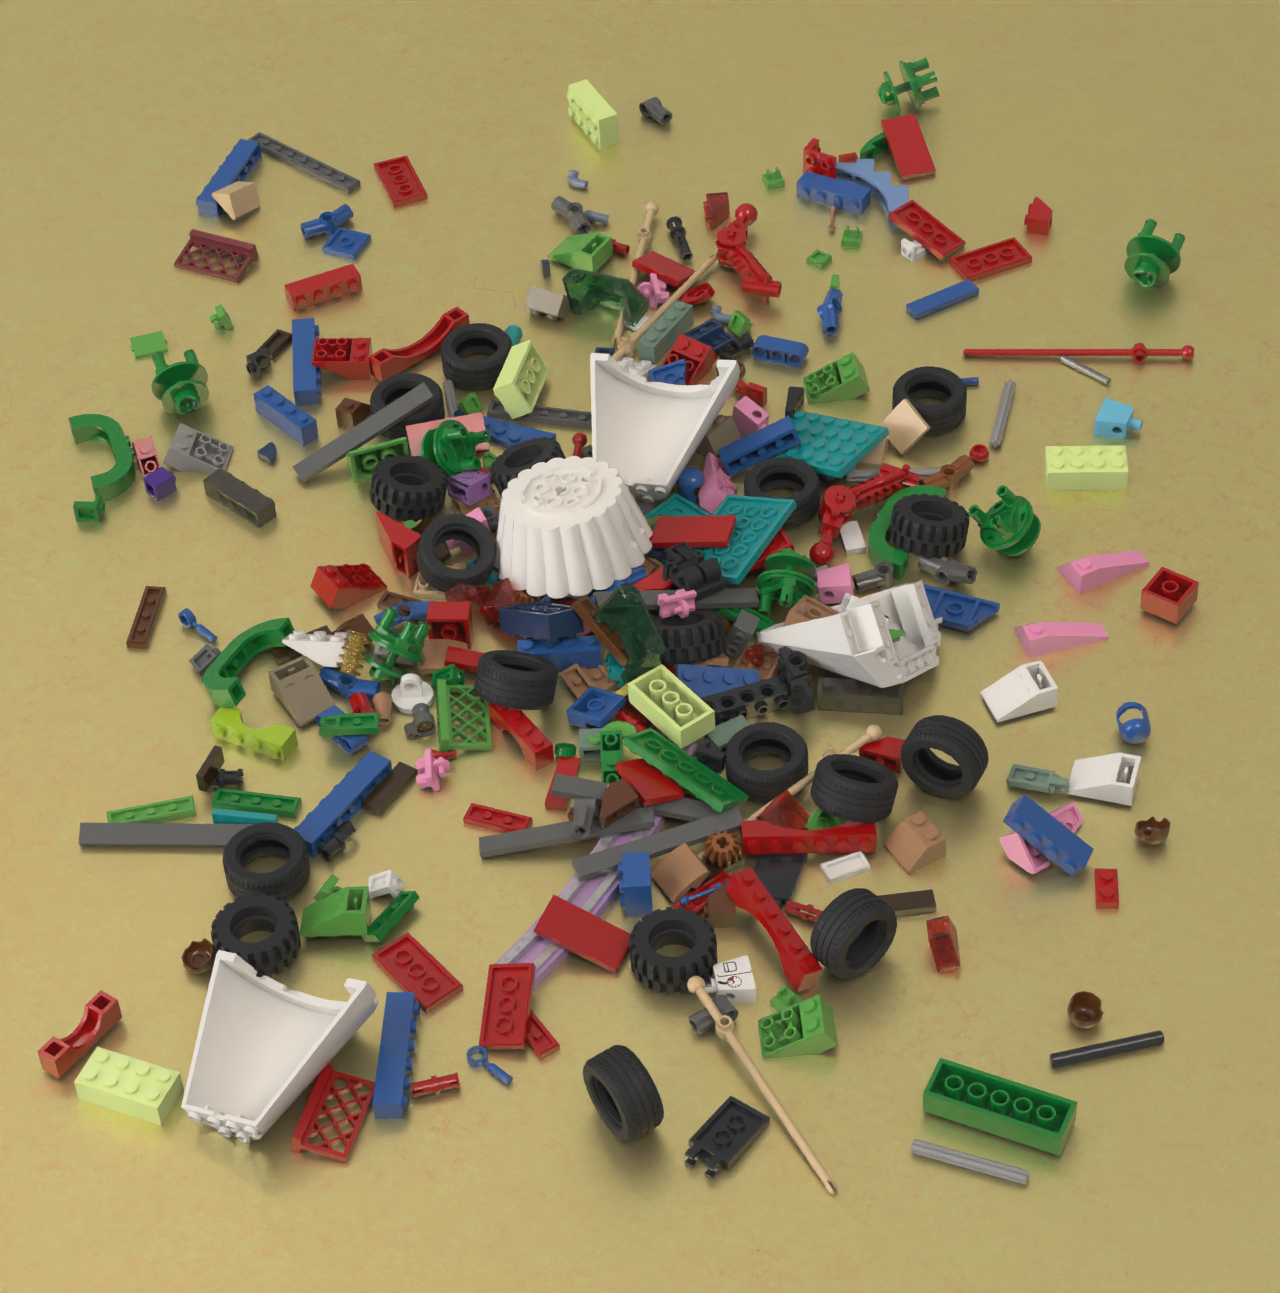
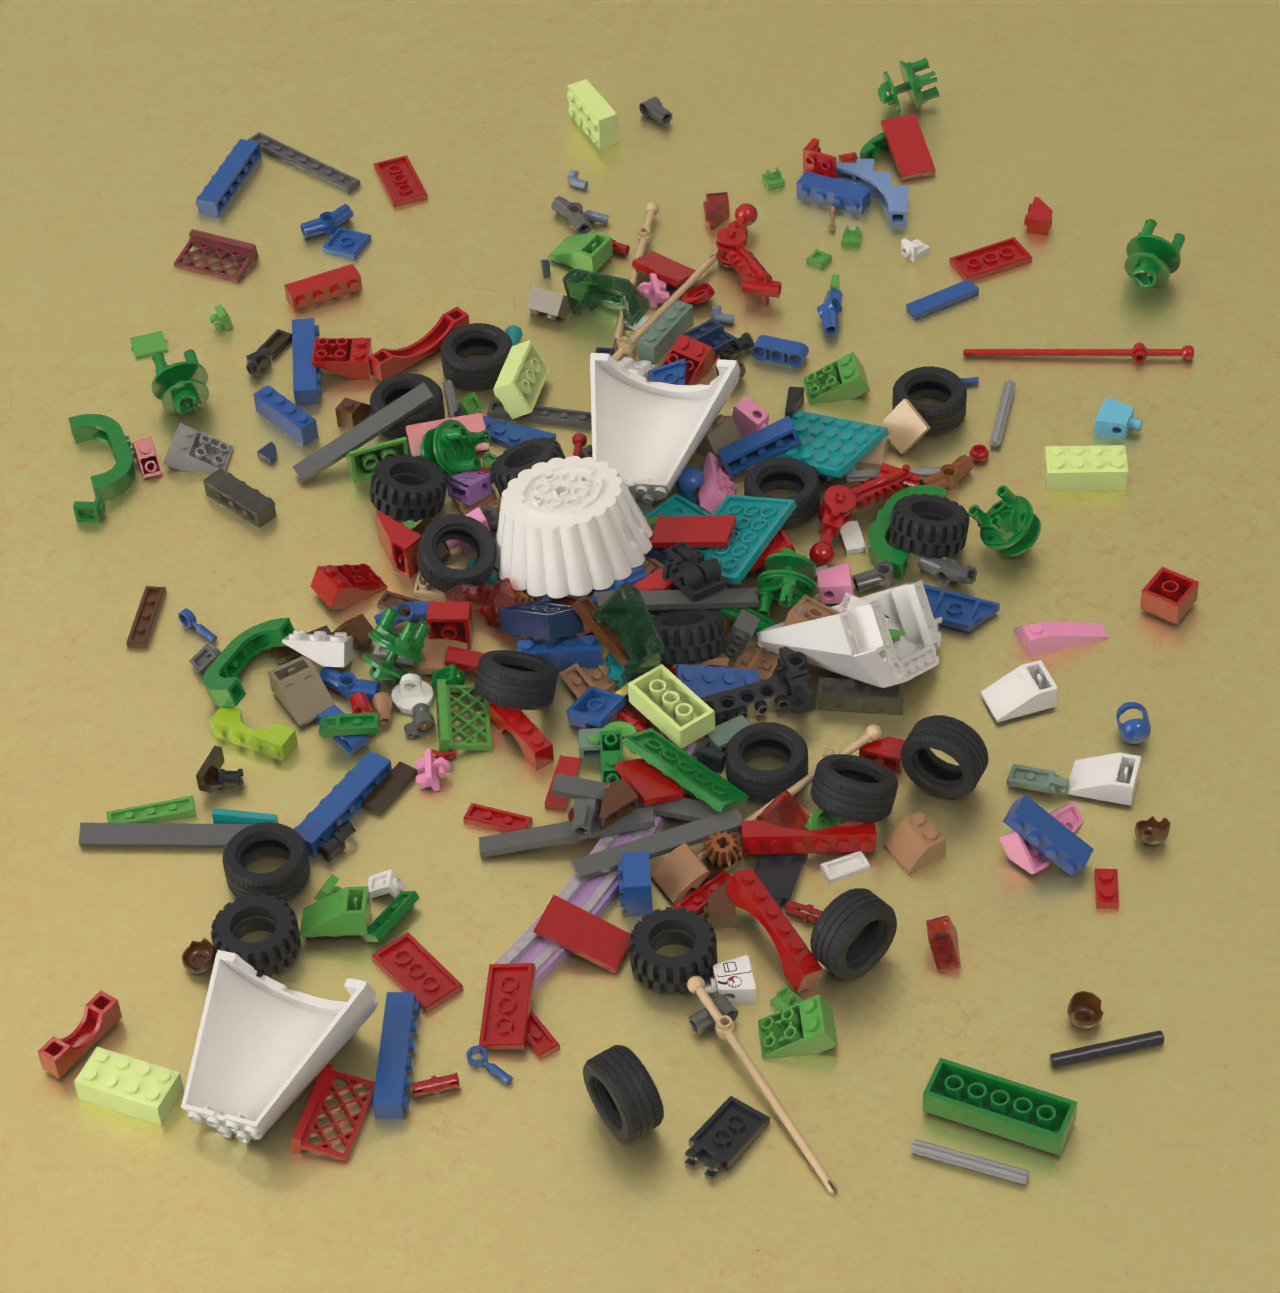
(160, 483): dark purple brick -> none
(238, 199): tan slope -> none
(257, 802): green tile -> none
(353, 653): clear yellow piece -> none
(565, 749): green tile -> none
(678, 604): bright pink hips -> none
(680, 239): black pin -> none
(685, 900): blue hinge -> none
(739, 323): bright green tile -> none
(753, 391): red plate -> none
(756, 654): clear red tile -> none
(911, 902): dark brown tile -> none
(926, 229): red tile -> none
(1086, 370): flat silver bar -> none
(1099, 569): bright pink wedge -> none

